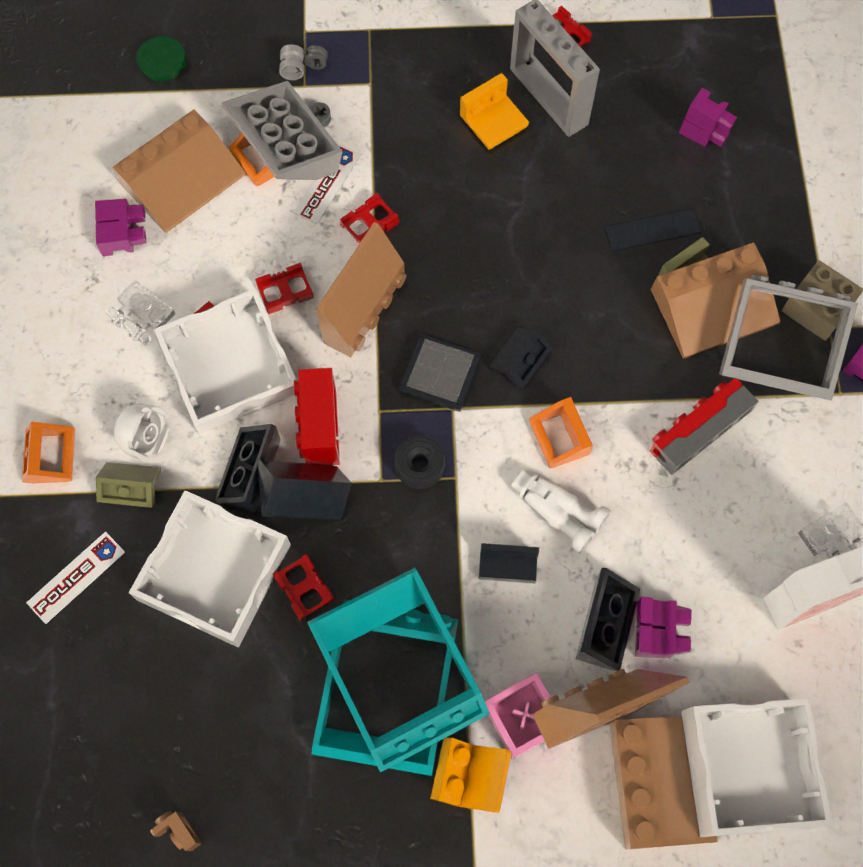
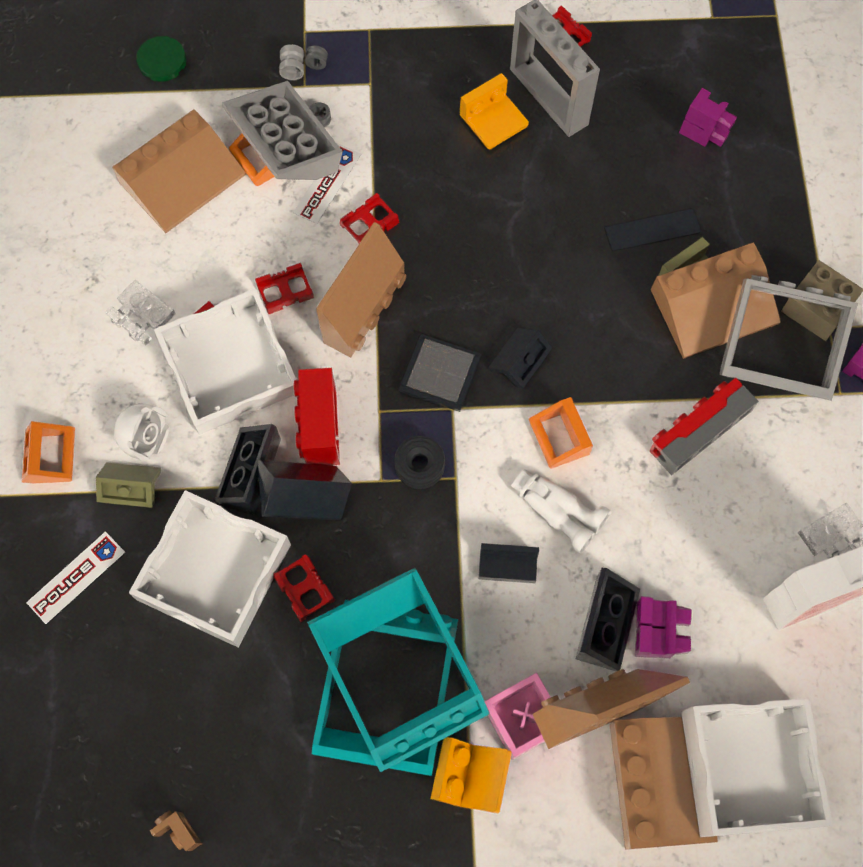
(115, 226): magenta hips -> none

